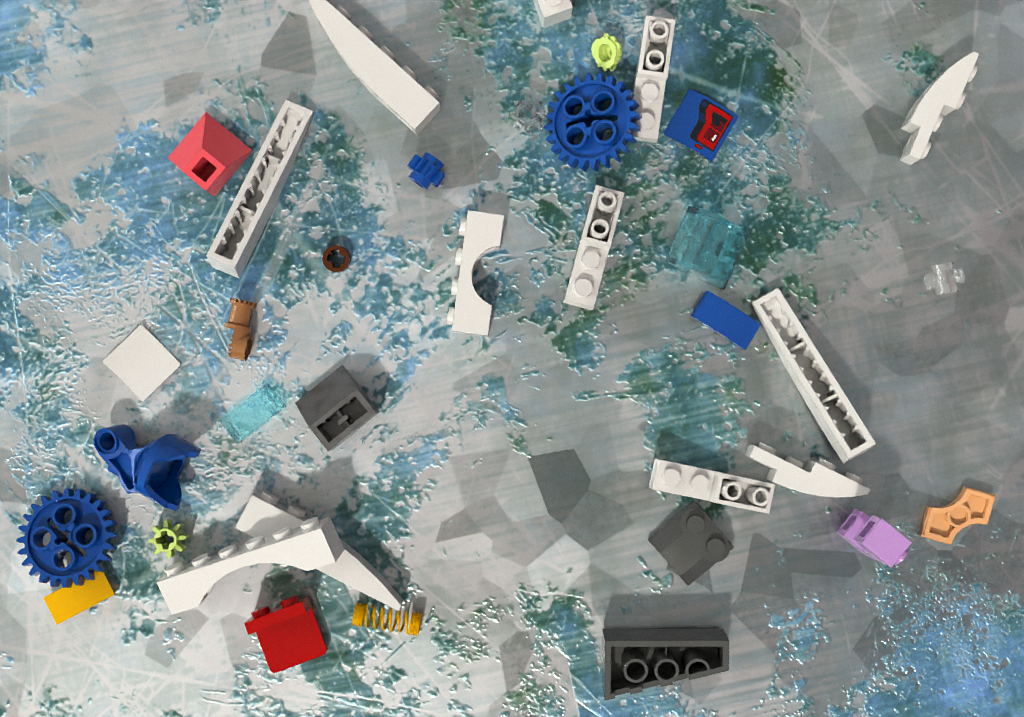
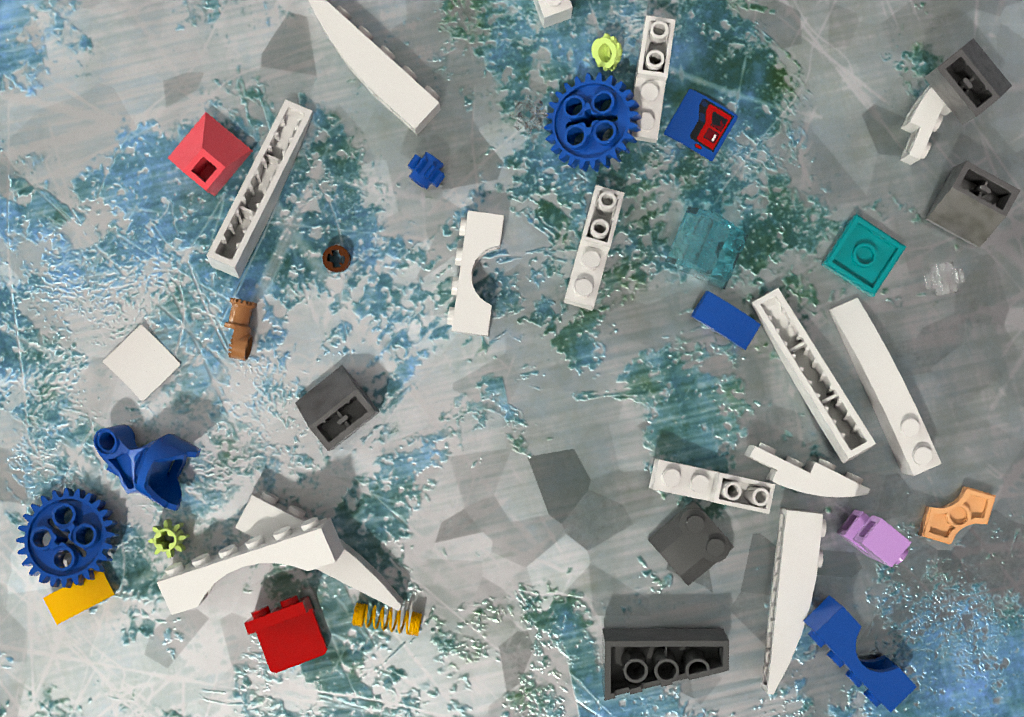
(252, 413): clear light blue tile -> none
(792, 589): none -> white slope
(838, 630): none -> blue arch
(863, 255): none -> teal tile
(885, 390): none -> white slope
(968, 82): none -> flat silver slope
(972, 203): none -> flat silver slope

